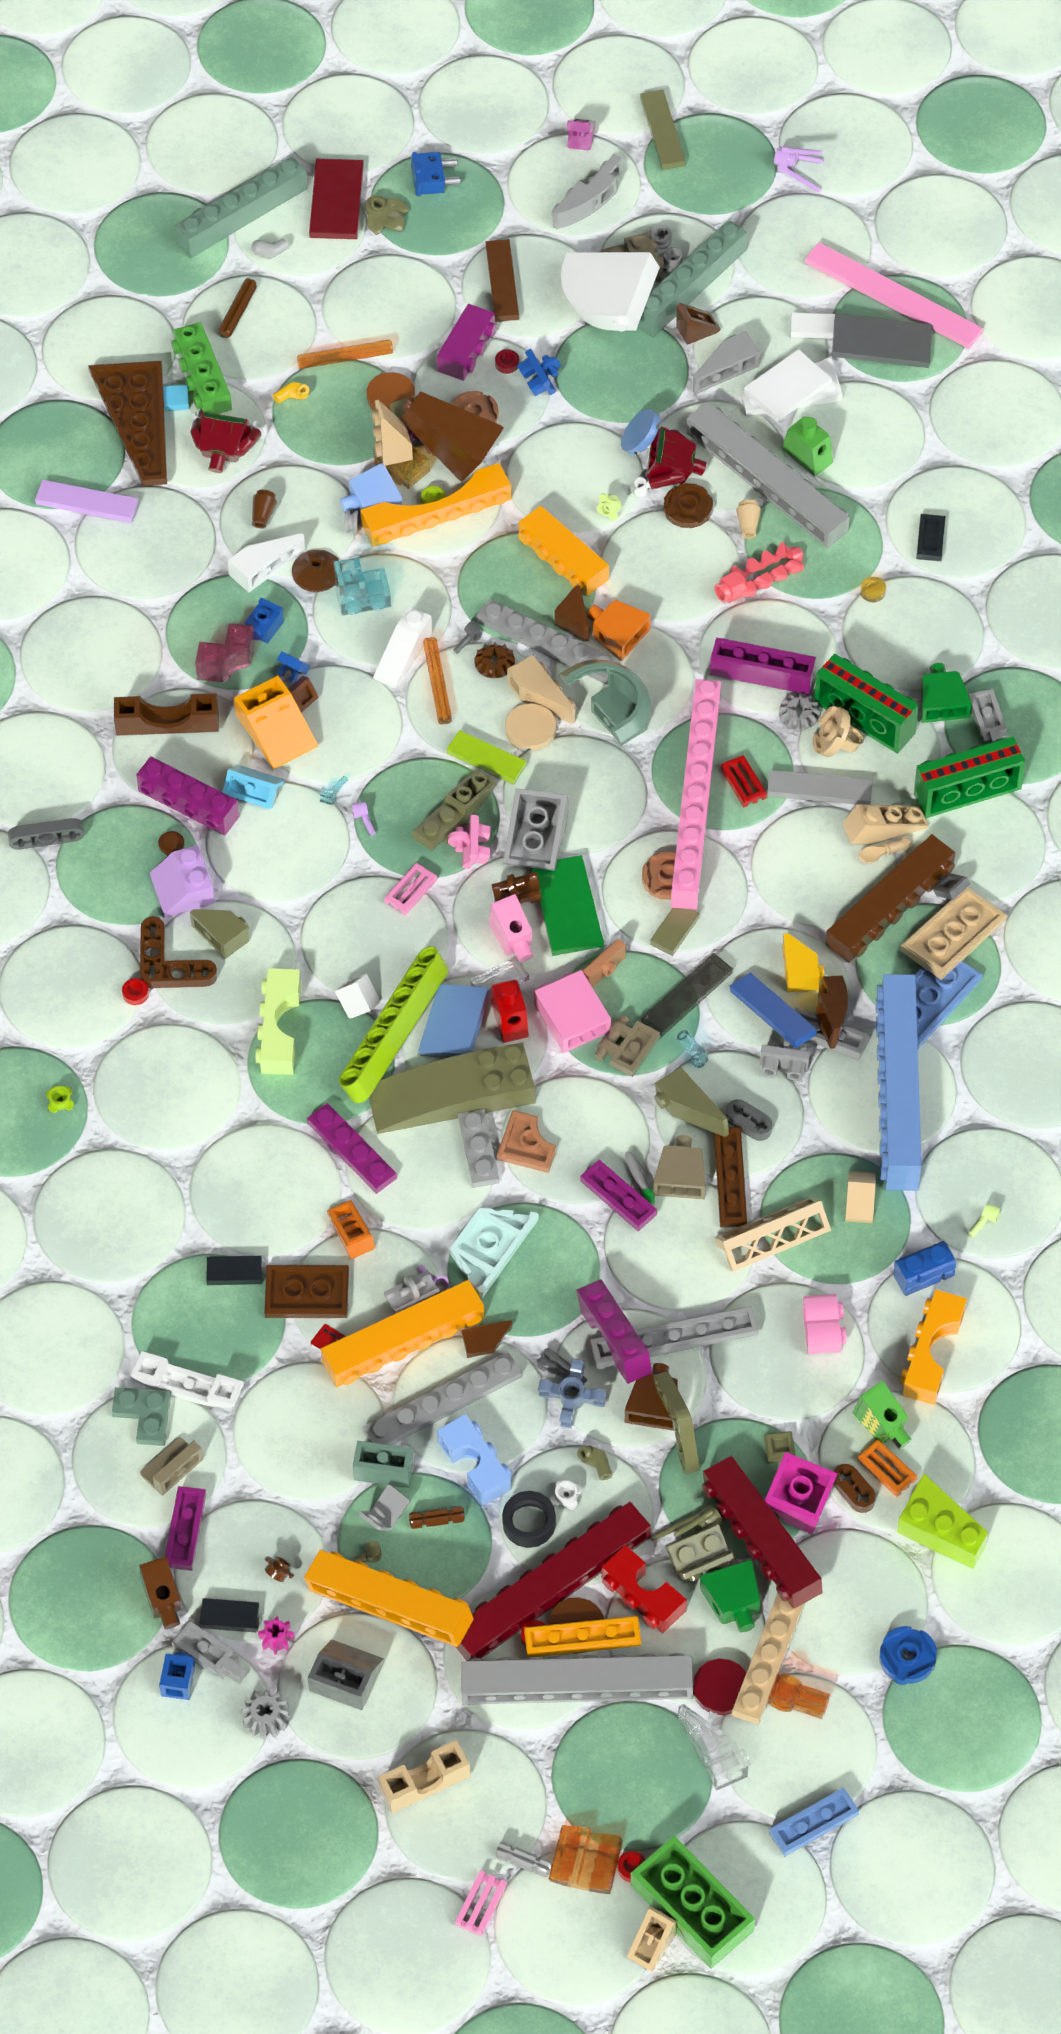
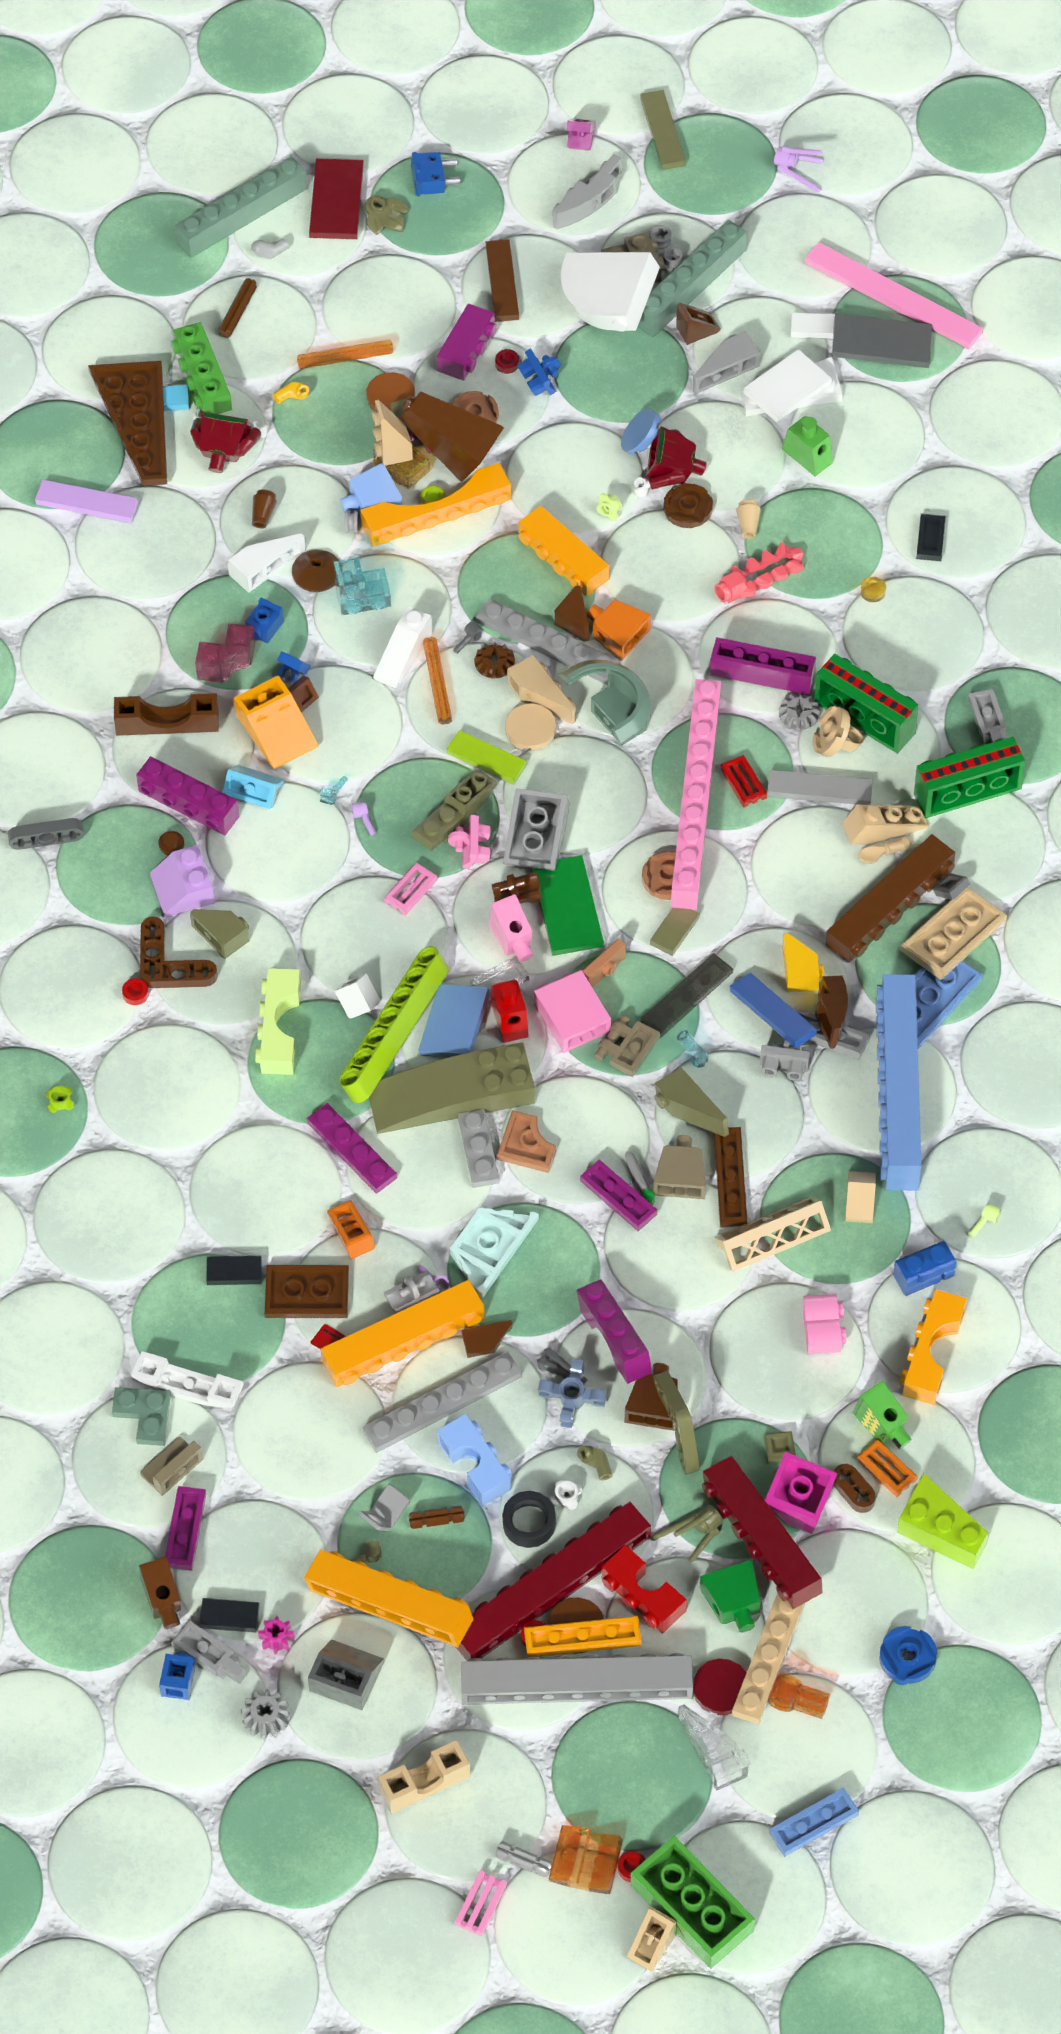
(278, 1568): reddish brown plate -> none
(383, 1464): sand green brick -> none
(686, 1334): light grey plate -> none
(699, 1553): bracket -> none
(749, 1120): dark grey beam -> none
(768, 474): light grey brick -> none
(943, 696): green torso -> none

